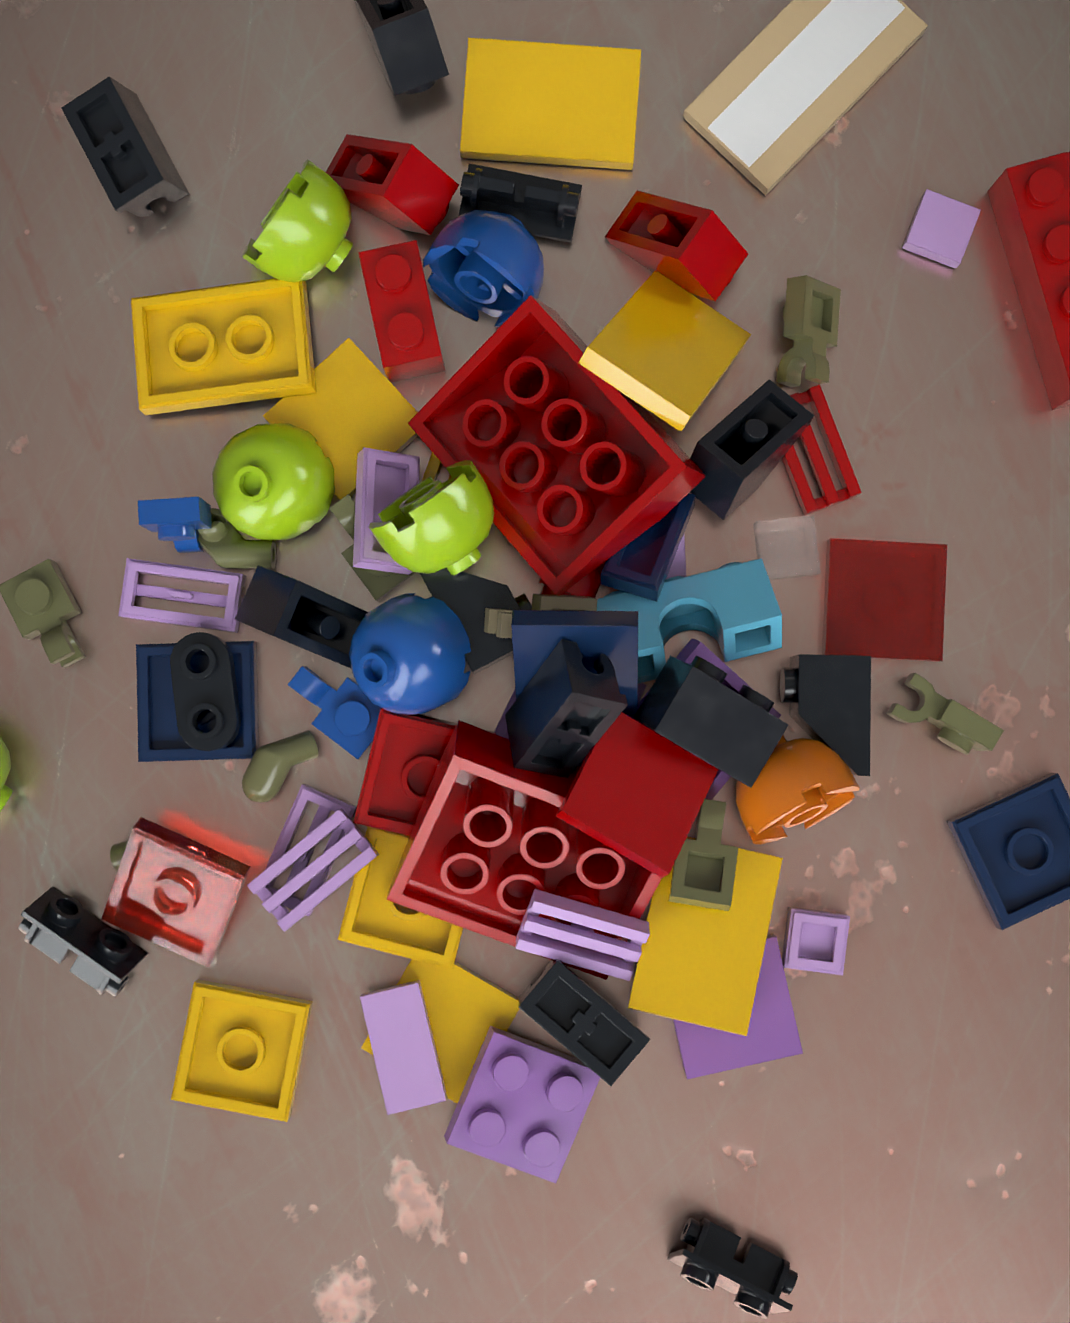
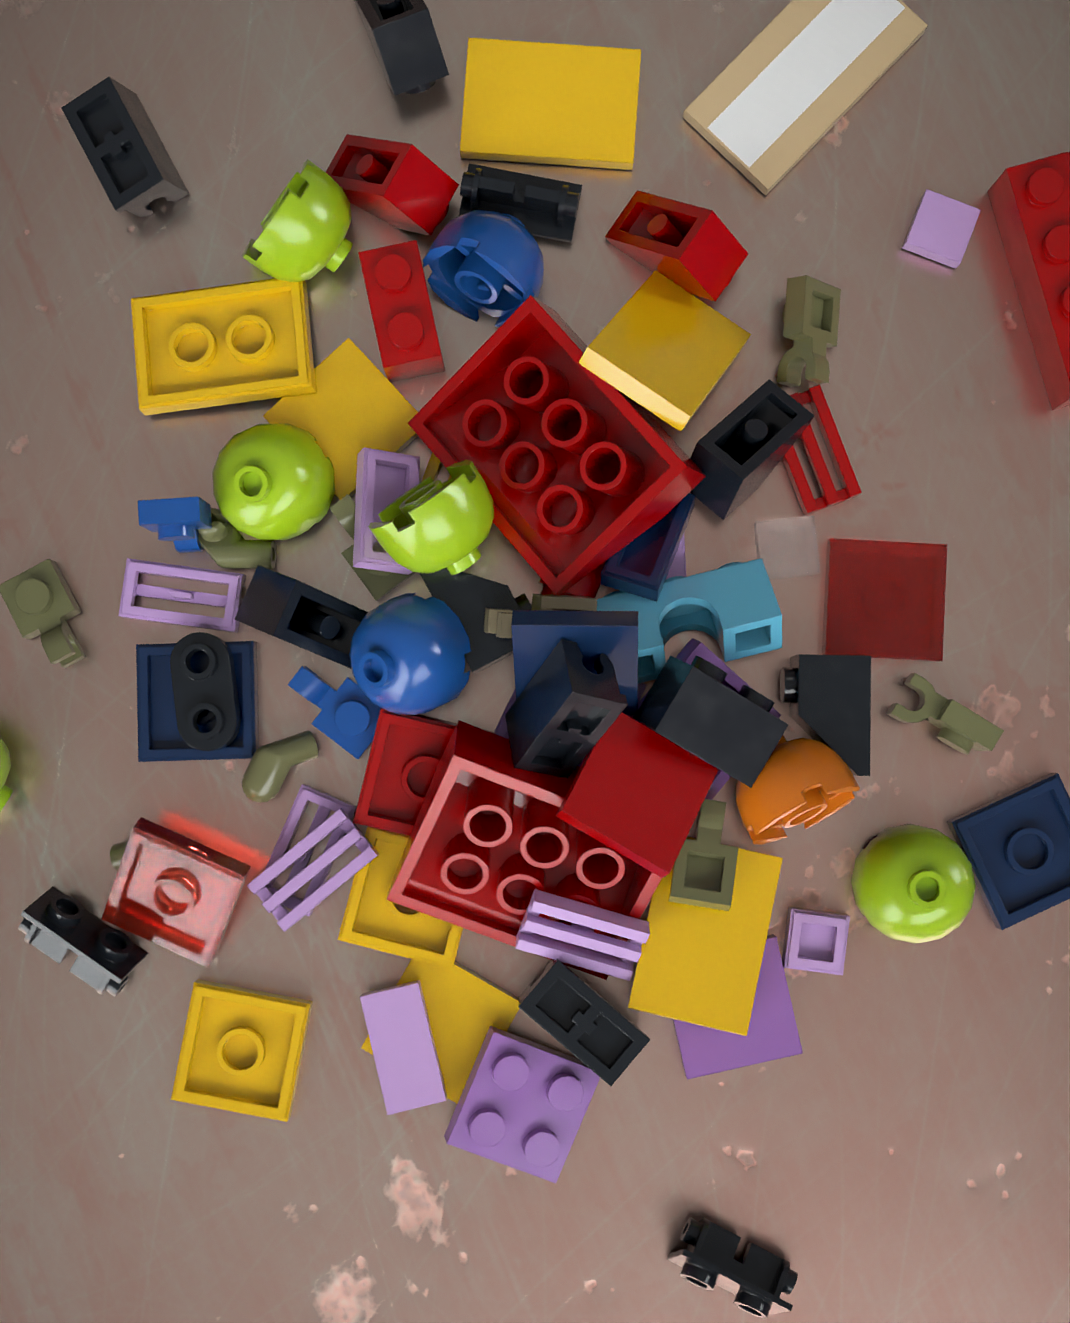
(913, 883): none -> lime cylinder

